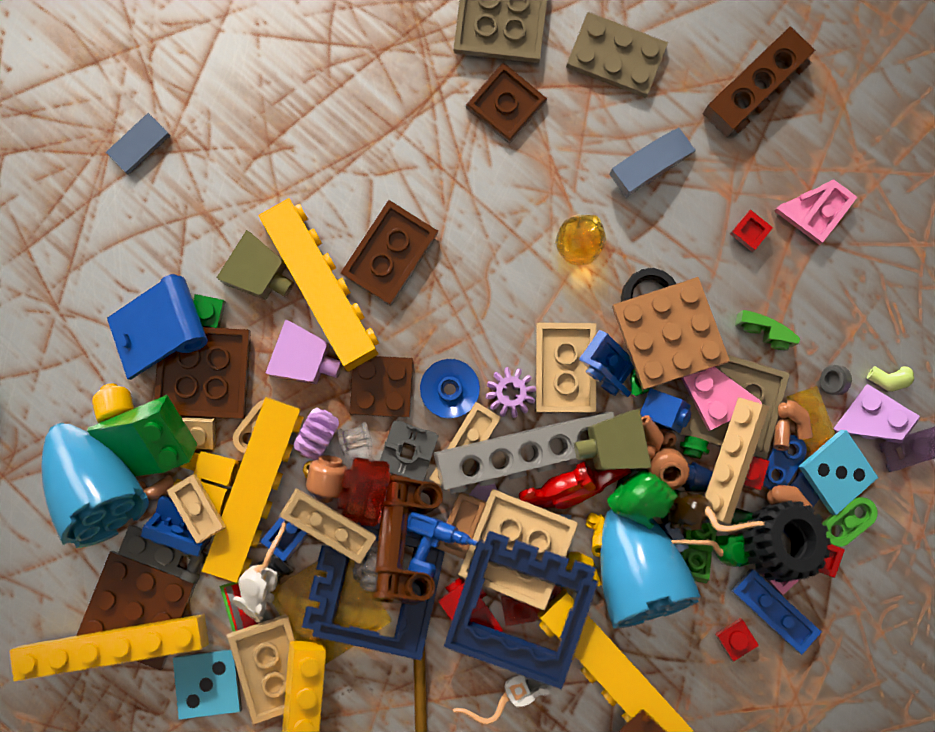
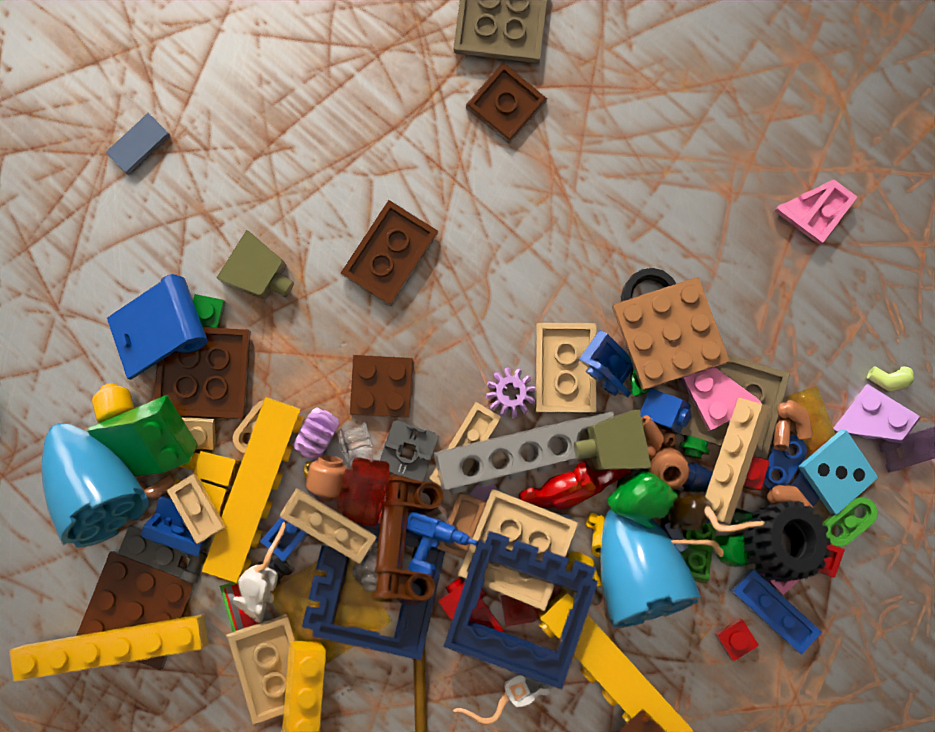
(206, 684): medium azure tile -> none
(301, 356): lavender torso -> none
(318, 285): yellow brick -> none
(444, 373): blue dish -> none
(581, 239): clear yellow hair -> none
(616, 54): dark tan plate -> none
(651, 161): sand blue slope -> none
(751, 230): red plate -> none
(774, 332): bright green slope -> none
(788, 48): reddish brown brick -> none
(836, 380): dark grey tile -> none

